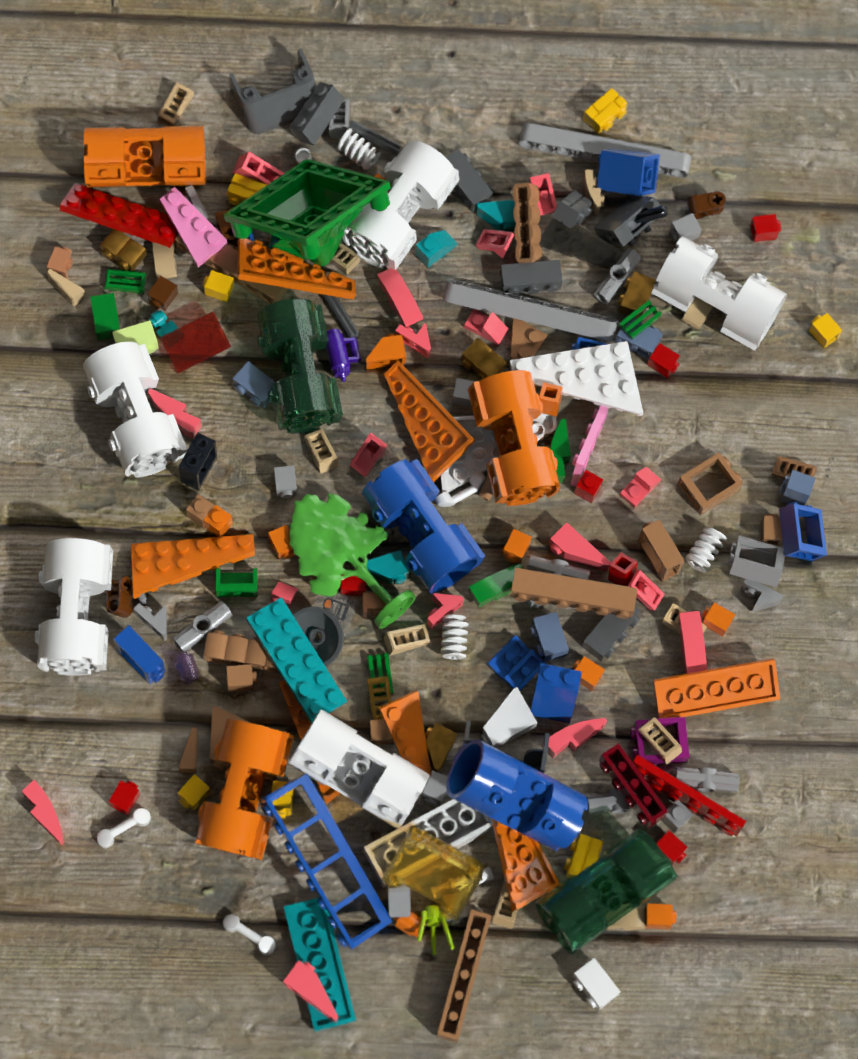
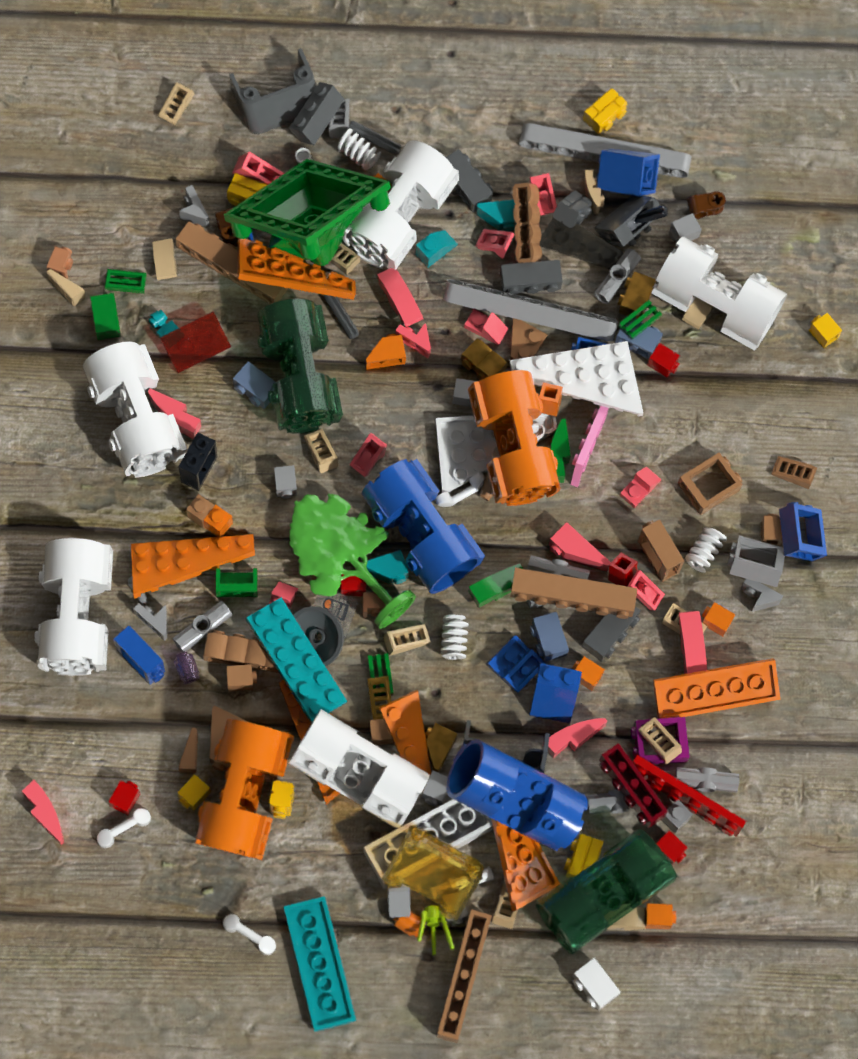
(119, 214): red plate -> none
(119, 599): reddish brown piece -> none
(123, 250): pearl gold brick -> none
(140, 334): yellowish green brick -> none
(144, 156): orange cylinder -> none
(162, 293): reddish brown brick -> none
(195, 230): bright pink wing -> none
(218, 285): yellow brick -> none
(280, 542): orange brick -> none
(306, 984): coral slope -> none
(338, 355): dark purple piece -> none
(343, 850): blue window -> none
(431, 426): orange wing -> none
(447, 605): coral slope -> none
(509, 721): white slope -> none
(516, 546): orange brick -> none
(588, 486): red brick -> none
(765, 227): red brick -> none
(796, 488): sand blue brick -> none

